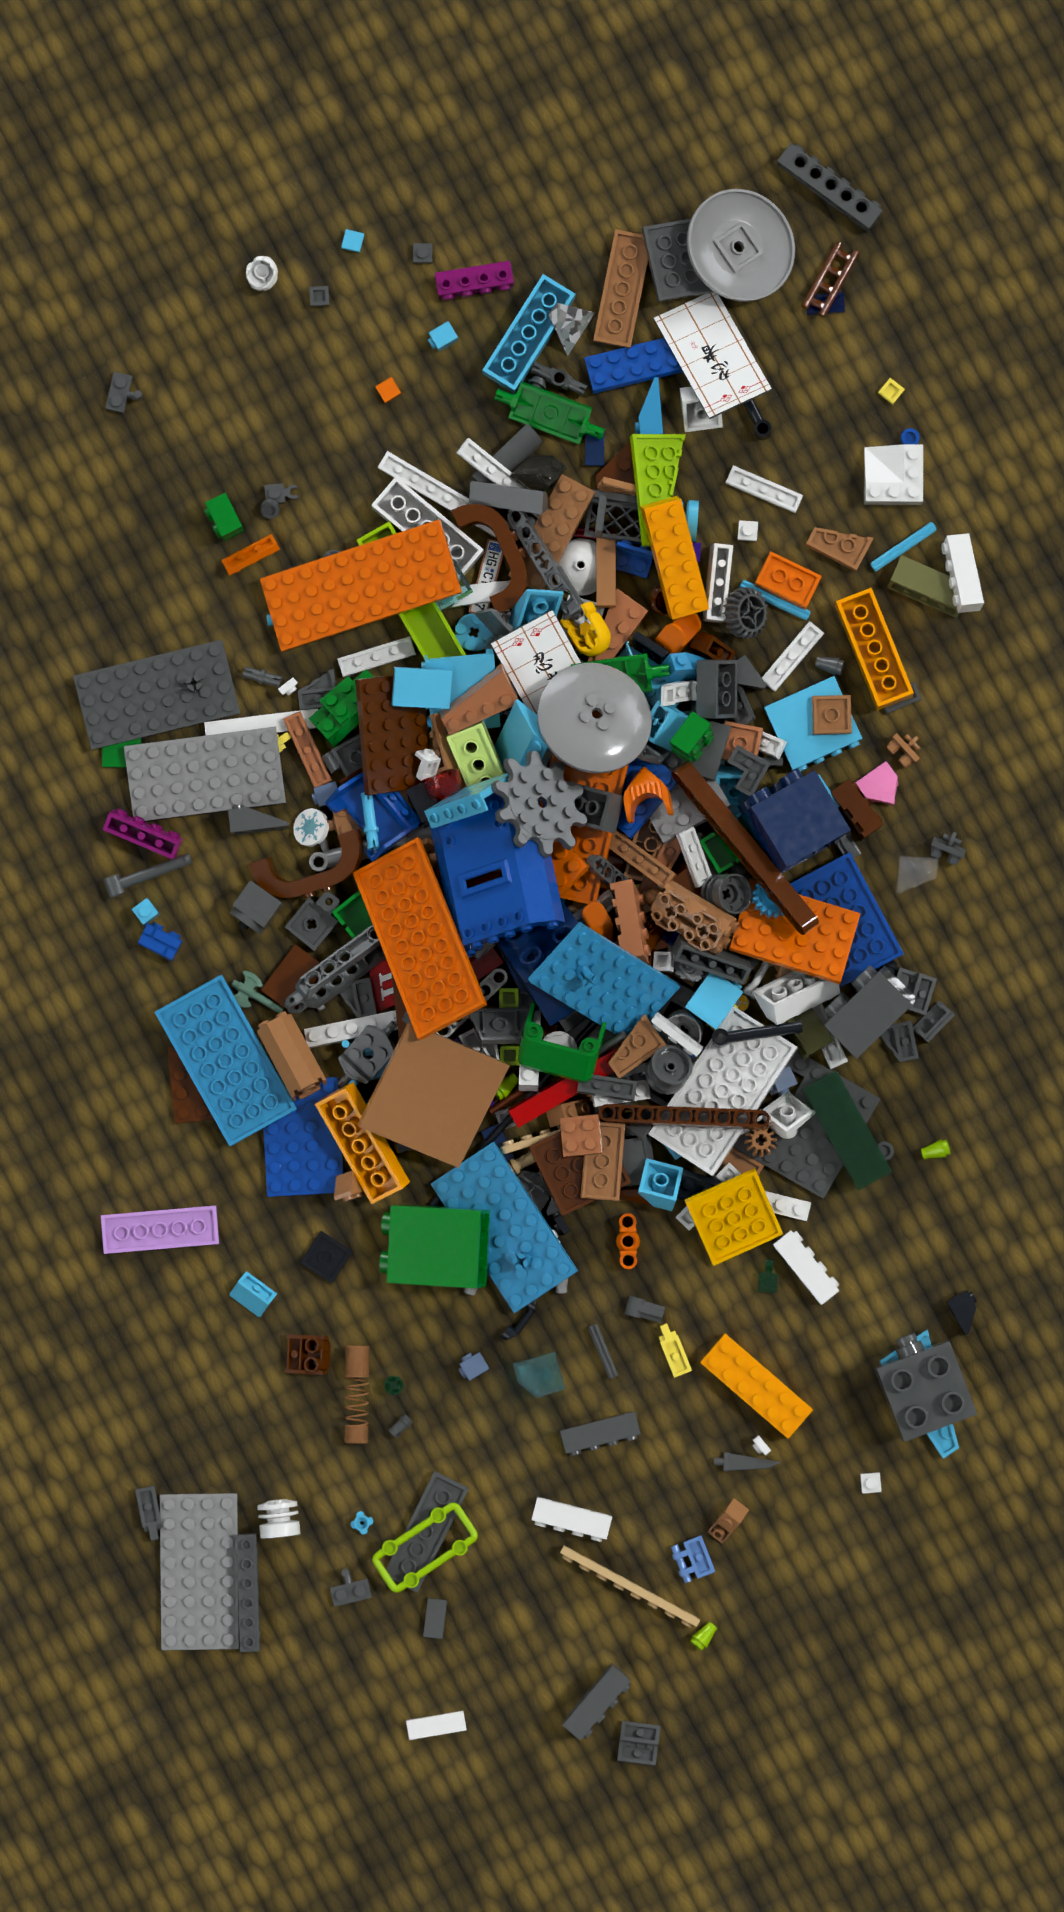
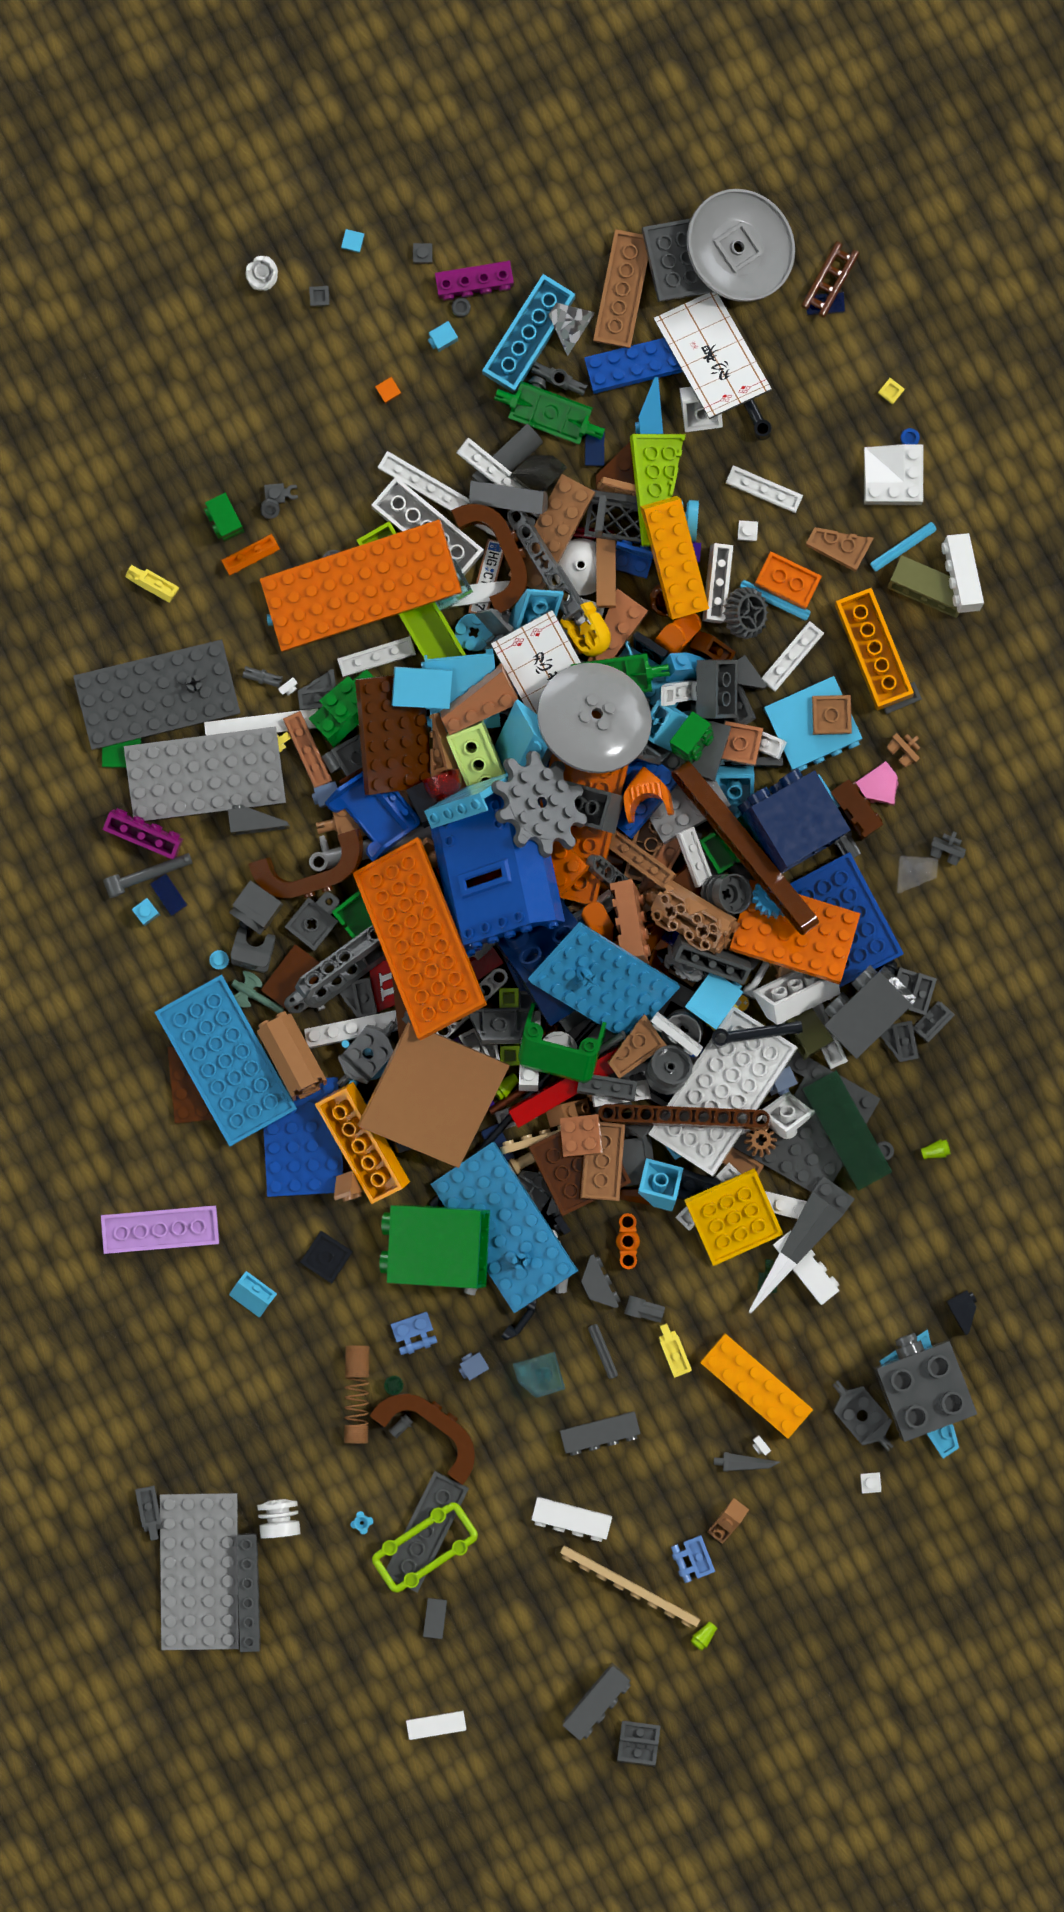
(120, 393): dark grey plate -> none
(152, 583): none -> light yellow hinge
(160, 942): blue brick -> none
(168, 894): none -> clear blue tile
(219, 959): none -> medium azure plate
(252, 957): none -> dark grey piece
(308, 1354): reddish brown slope -> none
(311, 827): white tile -> none
(350, 1591): dark grey plate -> none
(370, 822): medium azure pin -> none
(412, 1327): none -> medium blue plate
(428, 765): white bracket -> none
(445, 1422): none -> reddish brown arch
(461, 307): none -> dark grey tile
(597, 1284): none -> dark grey slope
(663, 961): white plate -> none
(753, 767): dark grey plate -> none
(822, 1210): none -> dark grey plate
(830, 664): dark grey cone -> none
(833, 197): dark grey brick -> none
(877, 1422): none -> dark grey plate

